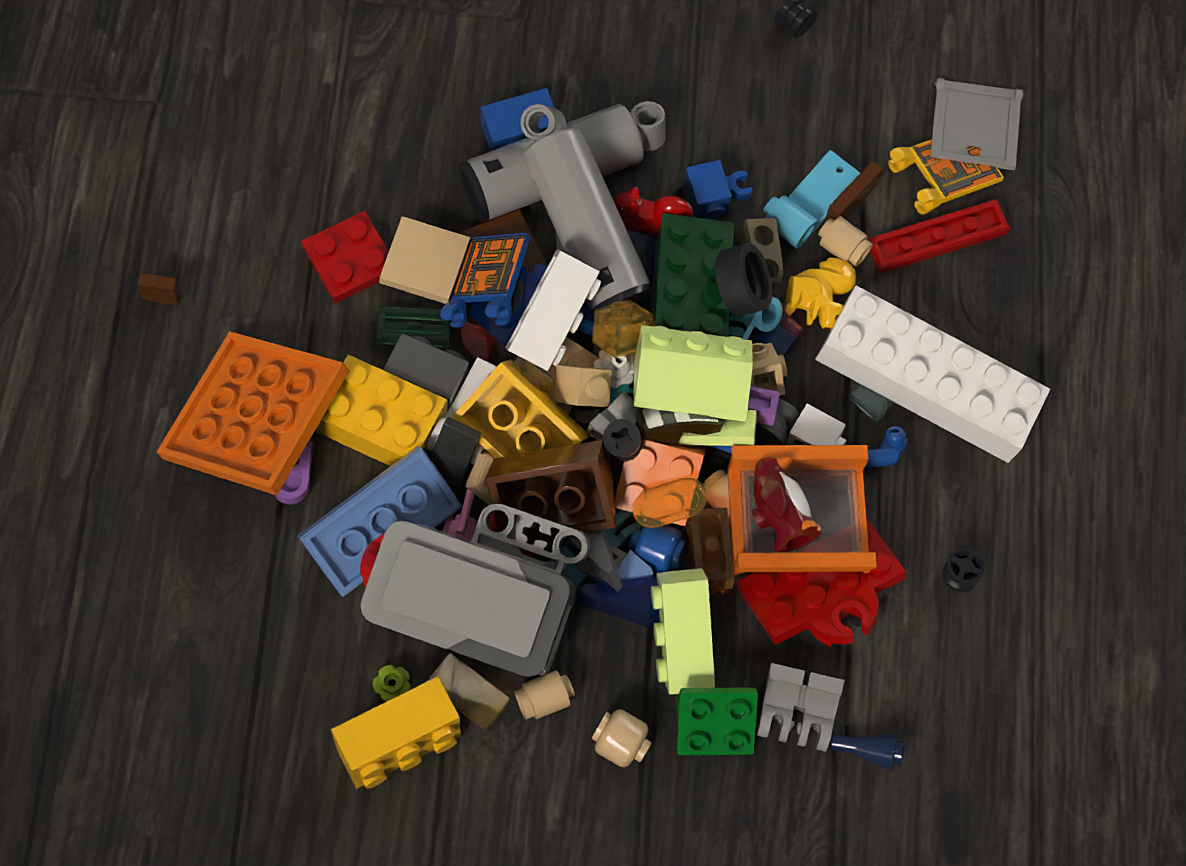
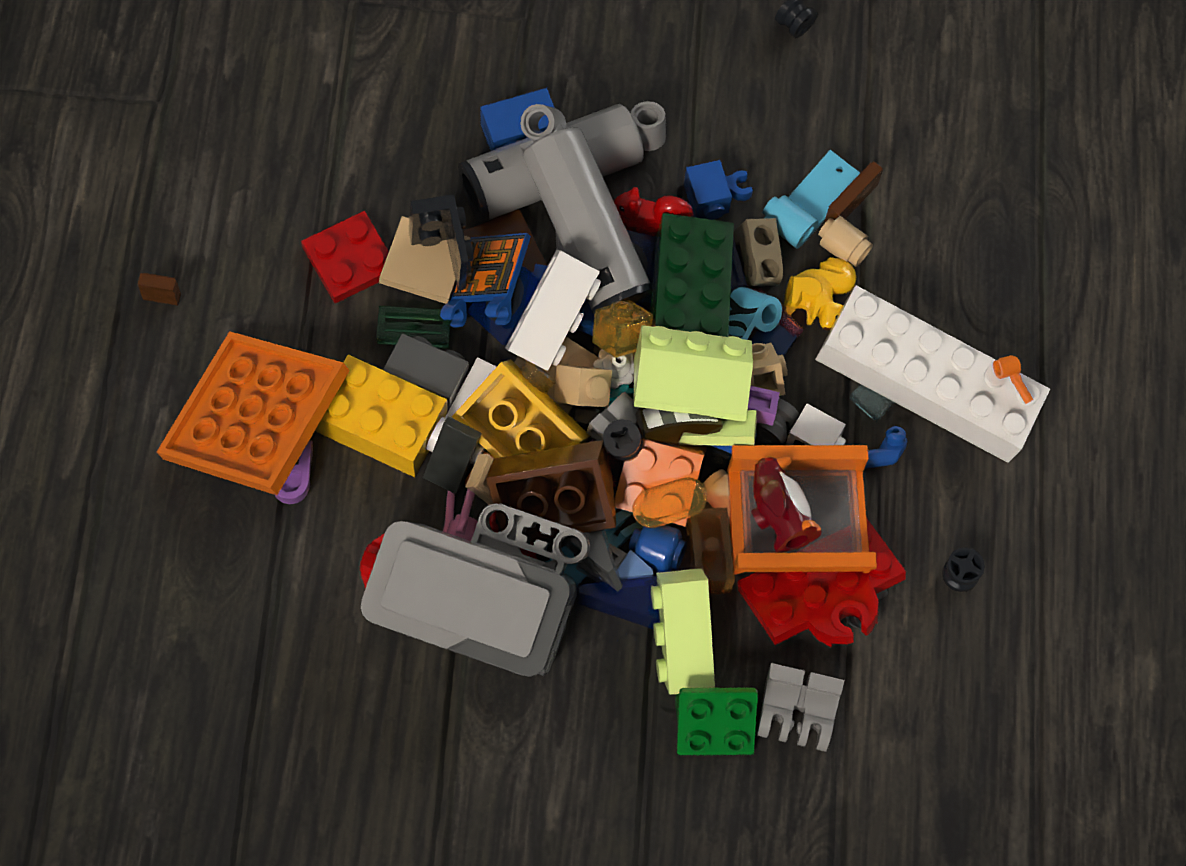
(389, 673): lime plate -> none
(397, 734): yellow brick -> none
(403, 492): medium blue tile -> none
(441, 220): none -> black bracket
(471, 692): clear yellow tile -> none
(477, 341): clear red tile -> none
(544, 695): tan brick -> none
(621, 738): tan head -> none
(743, 279): black tyre -> none
(879, 749): dark blue cone -> none
(938, 236): red tile -> none
(946, 177): flag -> none
(978, 118): light grey container -> none
(1011, 367): none -> orange hand

